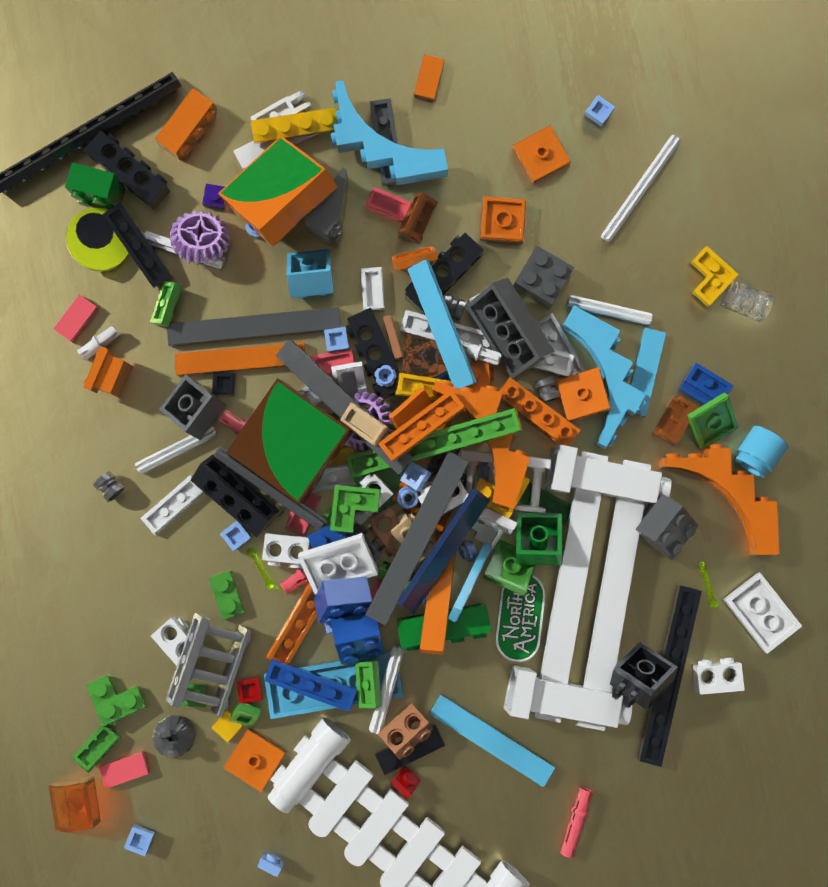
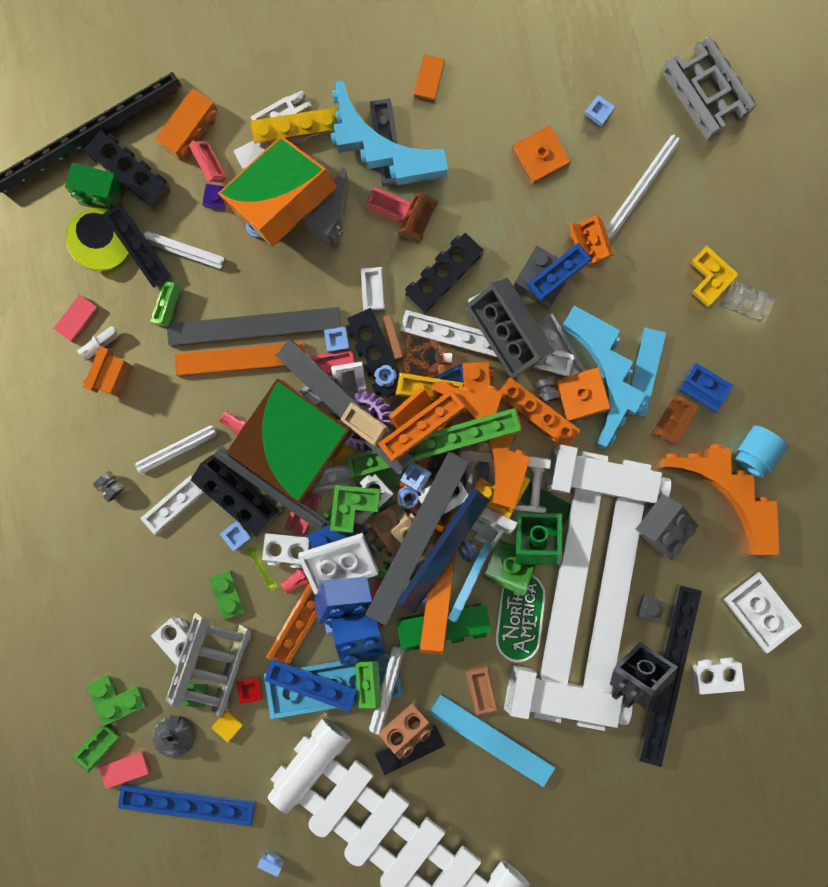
(75, 805): clear orange slope -> none
(139, 840): light blue plate -> none
(186, 804): none -> blue tile
(190, 245): lavender gear -> none
(192, 407): dark grey brick -> none
(207, 161): none -> coral tile
(223, 383): black tile -> none
(245, 714): bright green plate -> none
(254, 760): orange plate -> none
(310, 273): medium azure slope -> none
(405, 782): red plate -> none
(409, 259): orange plate -> none
(441, 325): medium azure tile -> none
(455, 307): flat silver wheel -> none
(481, 353): white axle -> none
(481, 691): none -> nougat tile
(503, 219): orange plate -> none
(559, 272): none -> blue tile
(578, 817): coral pin -> none
(593, 238): none -> orange bracket
(610, 310): white axle -> none
(651, 608): none -> flat silver plate
(694, 97): none -> light grey fence
(712, 602): clear neon green hinge -> none
(713, 421): bright green plate -> none

